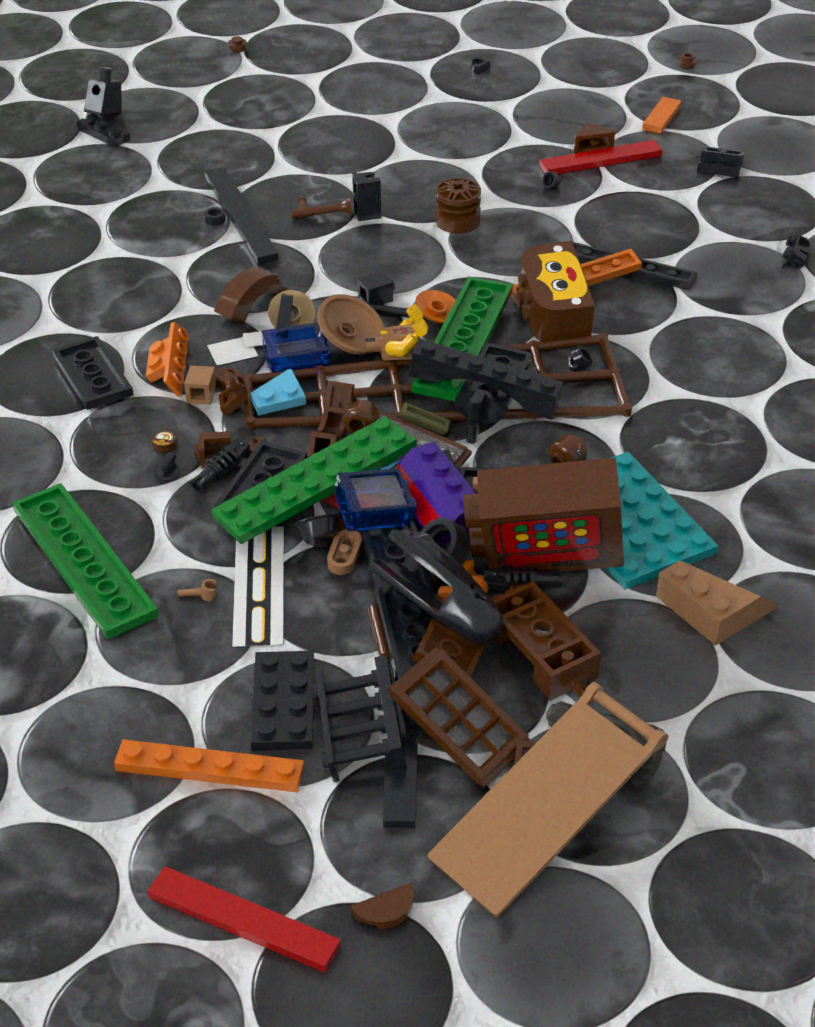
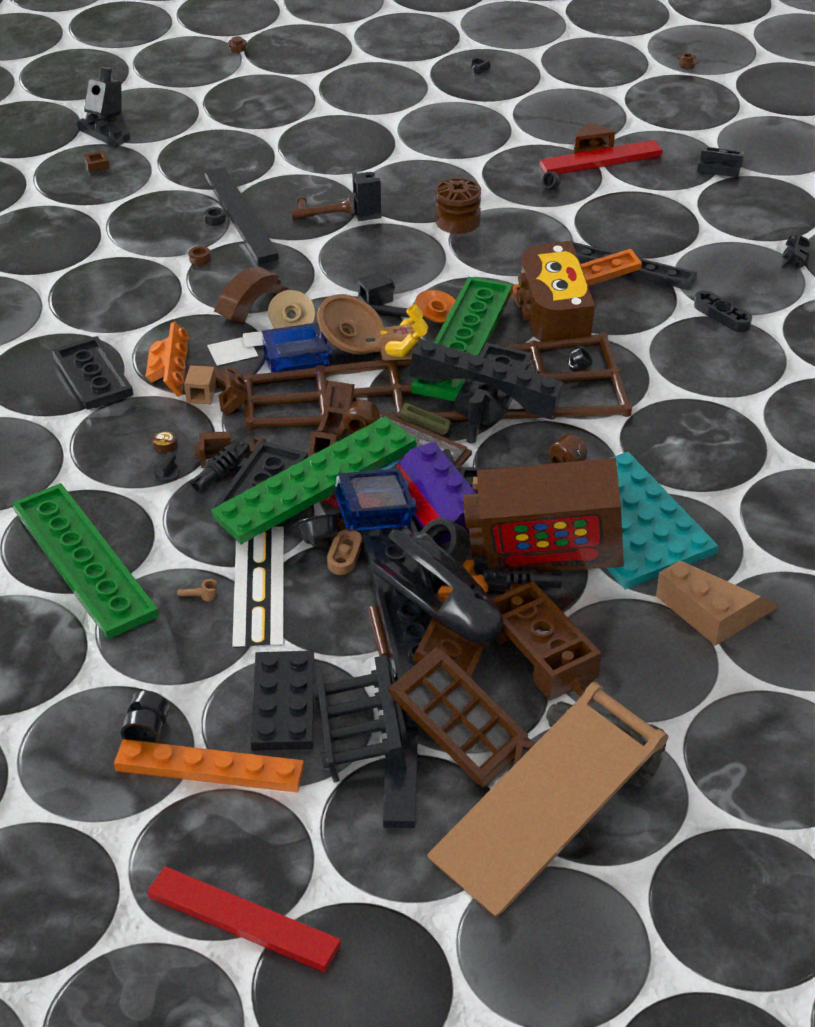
(96, 160): none -> reddish brown tile
(145, 717): none -> black wheel
(199, 255): none -> reddish brown tile
(278, 394): medium azure wing -> none
(284, 311): black beam -> none
(385, 909): reddish brown tile -> none
(661, 115): orange tile -> none
(712, 305): none -> black beam

